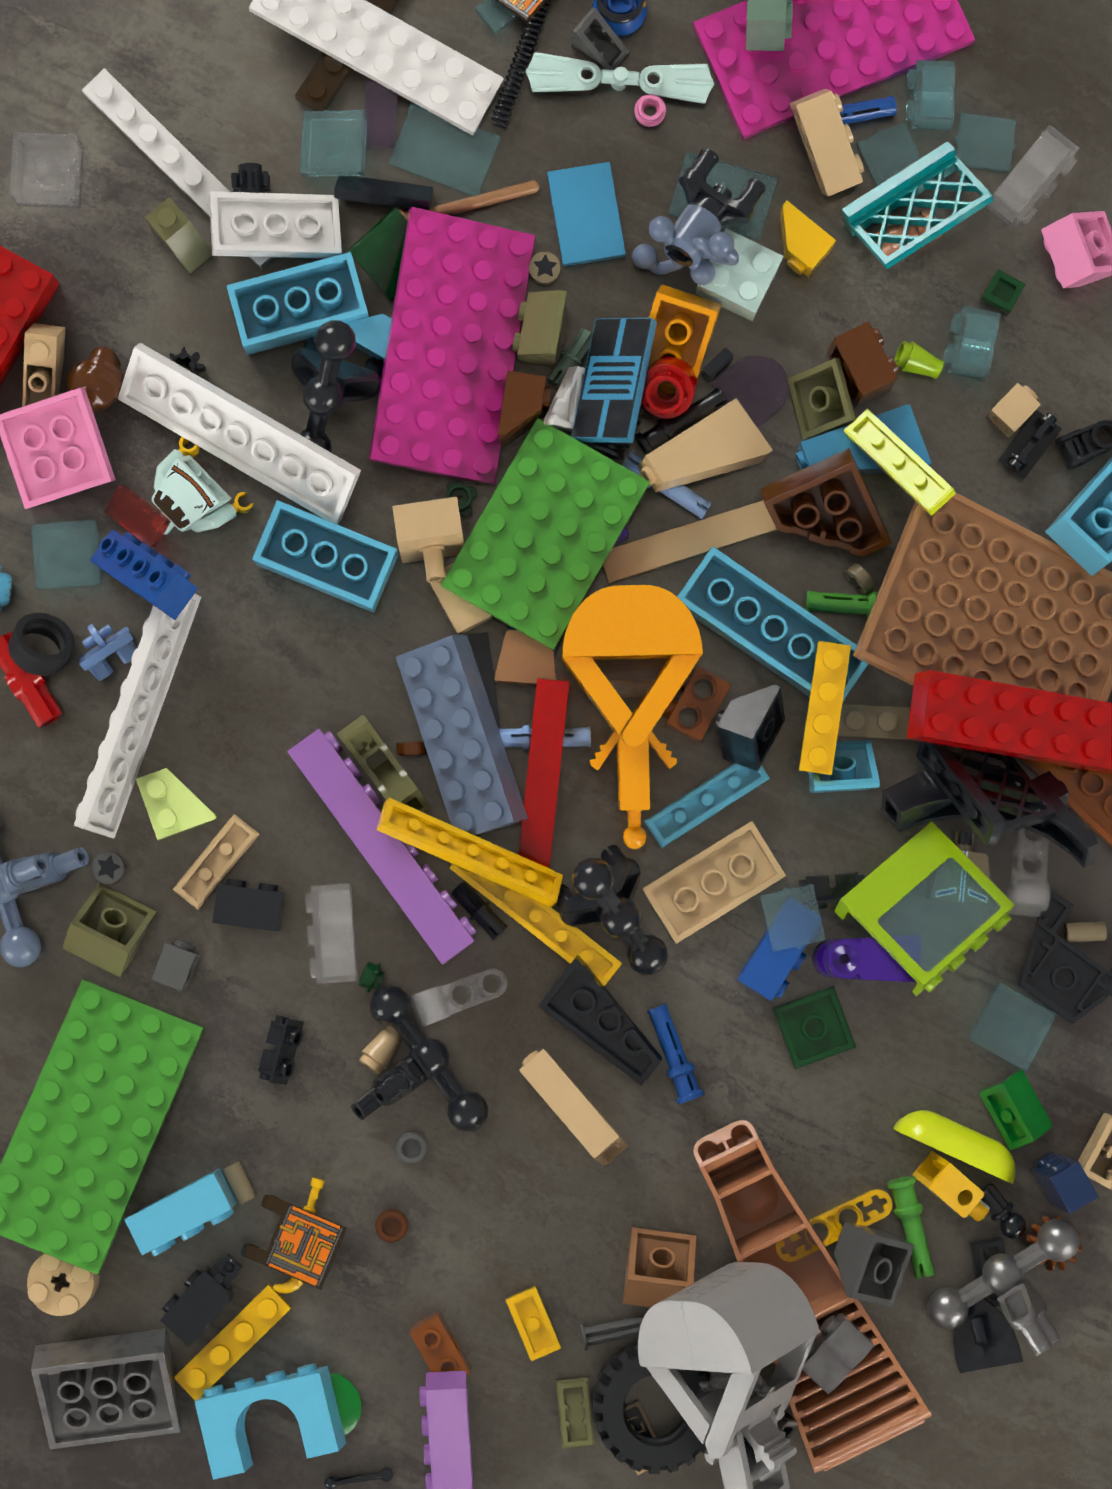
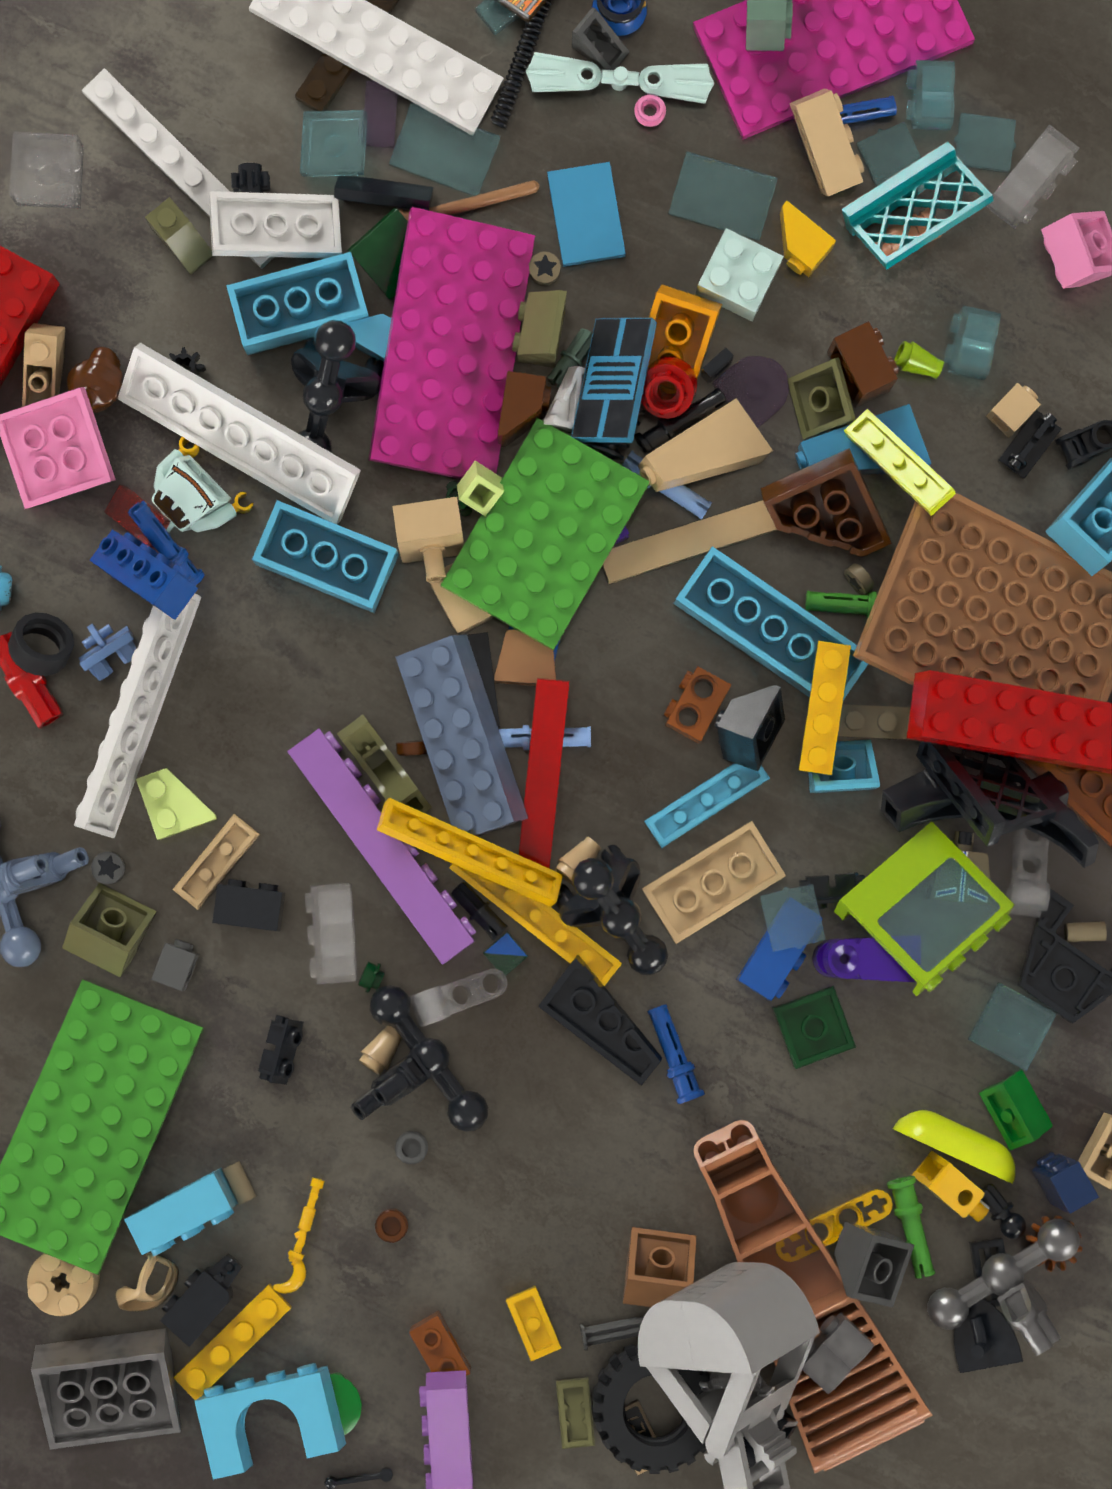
(64, 554): clear light blue tile -> none
(137, 1299): none -> tan piece
(162, 540): none -> blue pin
(301, 1244): flag -> none
(480, 488): none -> yellowish green brick
(505, 954): none -> tile
(573, 1107): tan slope -> none
(583, 851): none -> tan cone
(632, 625): light orange piece -> none
(698, 228): wheel -> none
(1003, 291): dark green plate -> none

